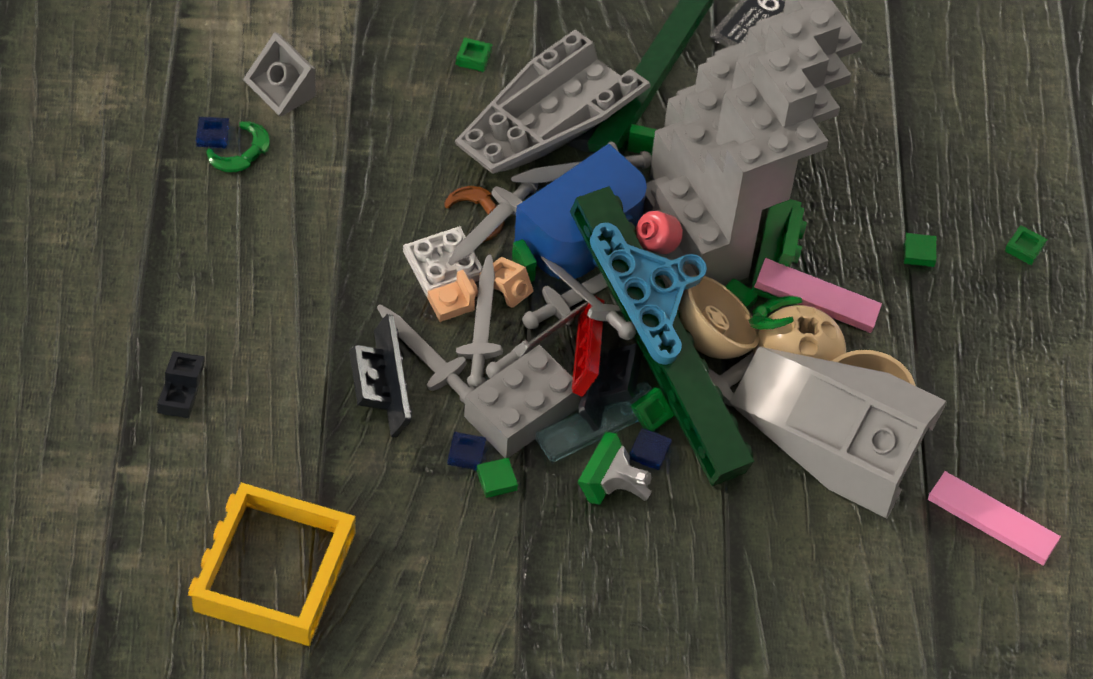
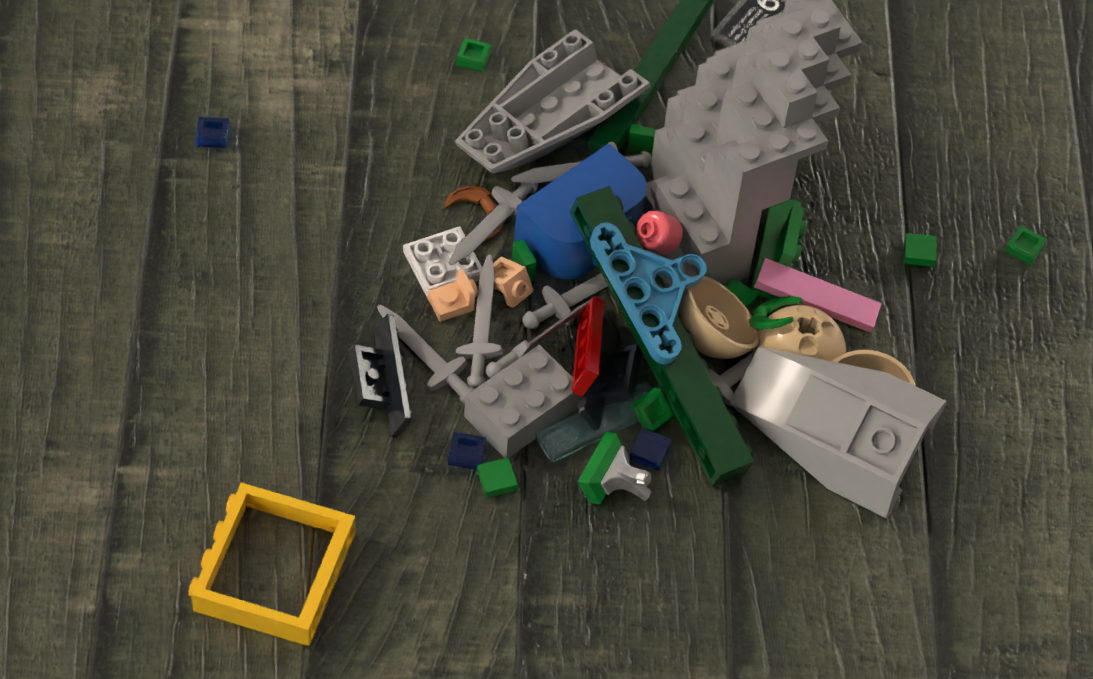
(181, 384): black slope -> none
(239, 163): green piece -> none
(282, 76): light grey slope -> none
(599, 311): light grey sword -> none
(994, 518): bright pink tile -> none

